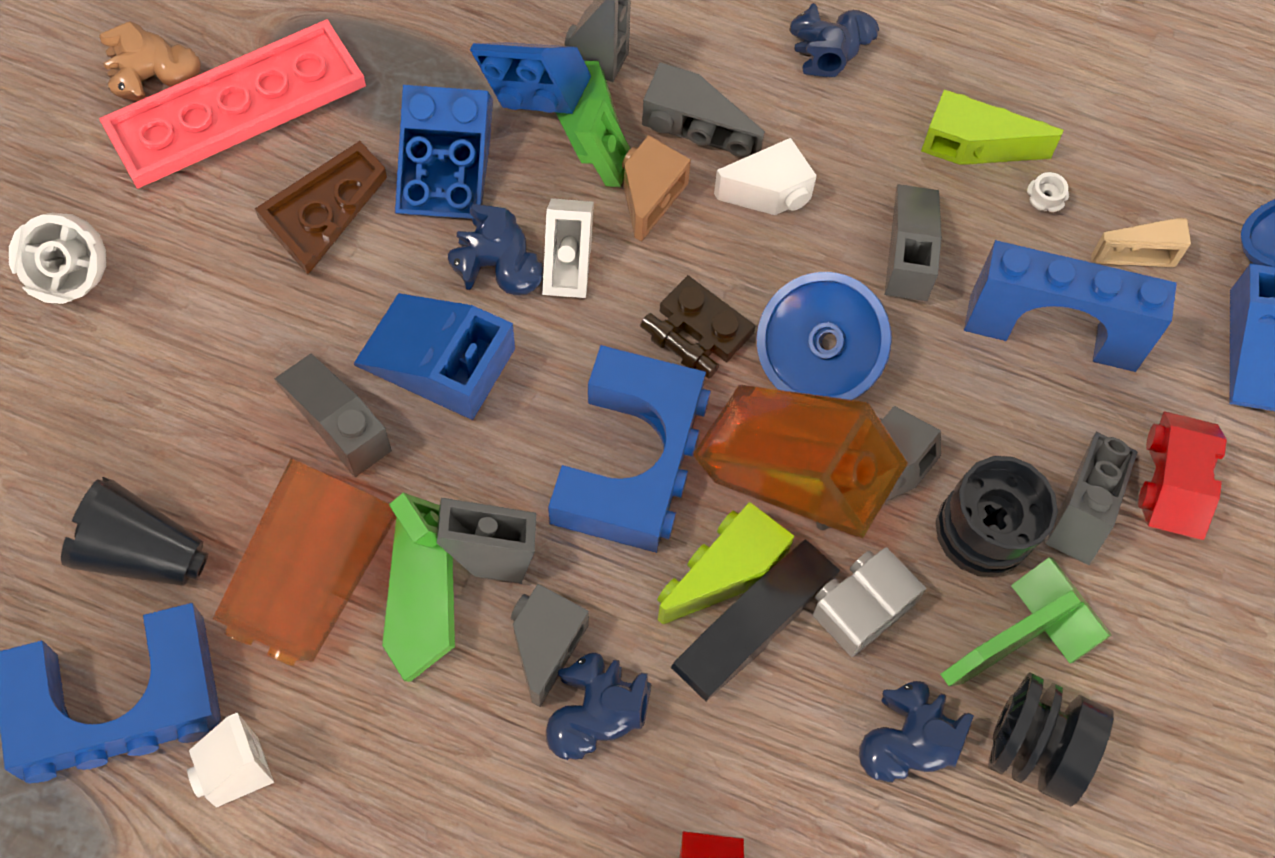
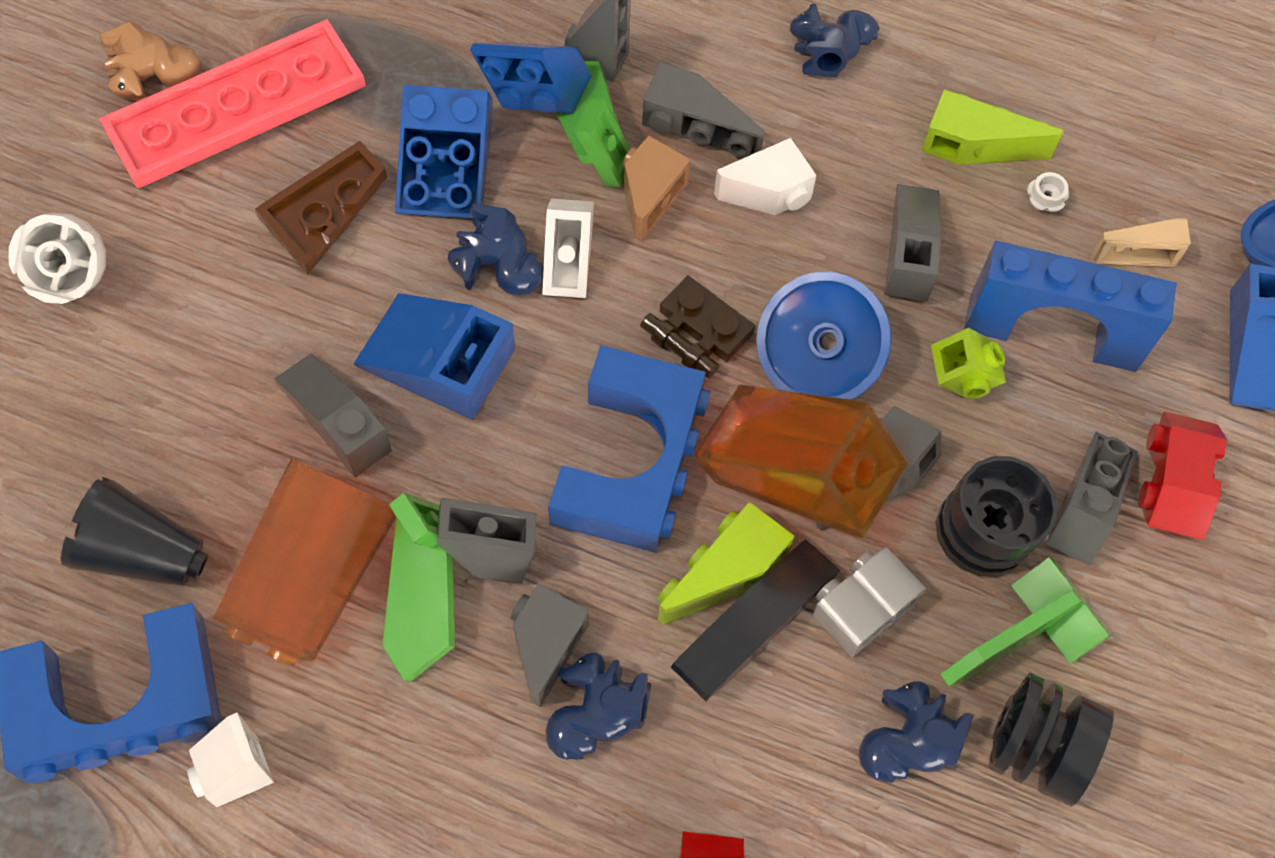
(969, 363): none -> lime brick

